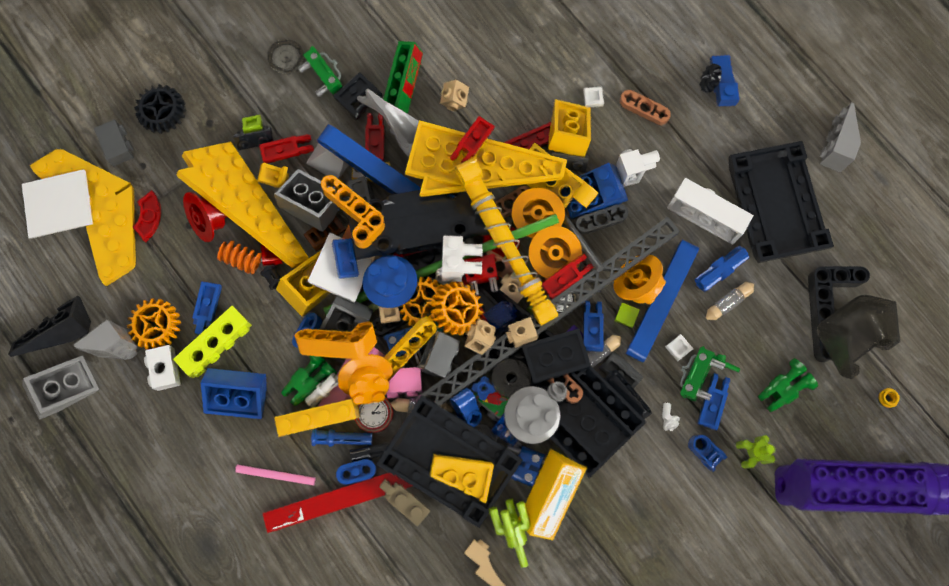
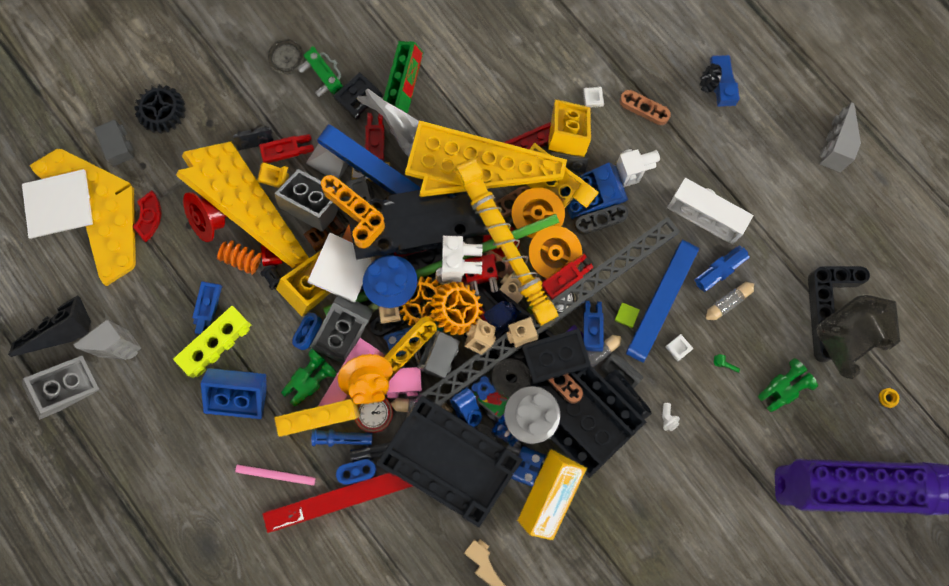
(159, 318): light orange gear -> none
(170, 376): white brick -> none
(252, 124): lime tile -> none
(322, 390): white pin -> none
(337, 343): light orange beam -> none
(345, 258): blue plate -> none
(405, 502): dark tan hinge -> none
(454, 95): tan brick -> none
(465, 474): yellow wing -> none
(473, 139): red hinge -> none
(513, 528): lime plant -> none
(557, 391): light grey plate -> none
(585, 248): dark grey bar -> none
(642, 281): light orange piece -> none
(698, 374): green piece -> none
(710, 454): blue piece -> none
(712, 410): blue hinge -> none
(758, 451): lime plant -> none
(780, 195): black slope -> none

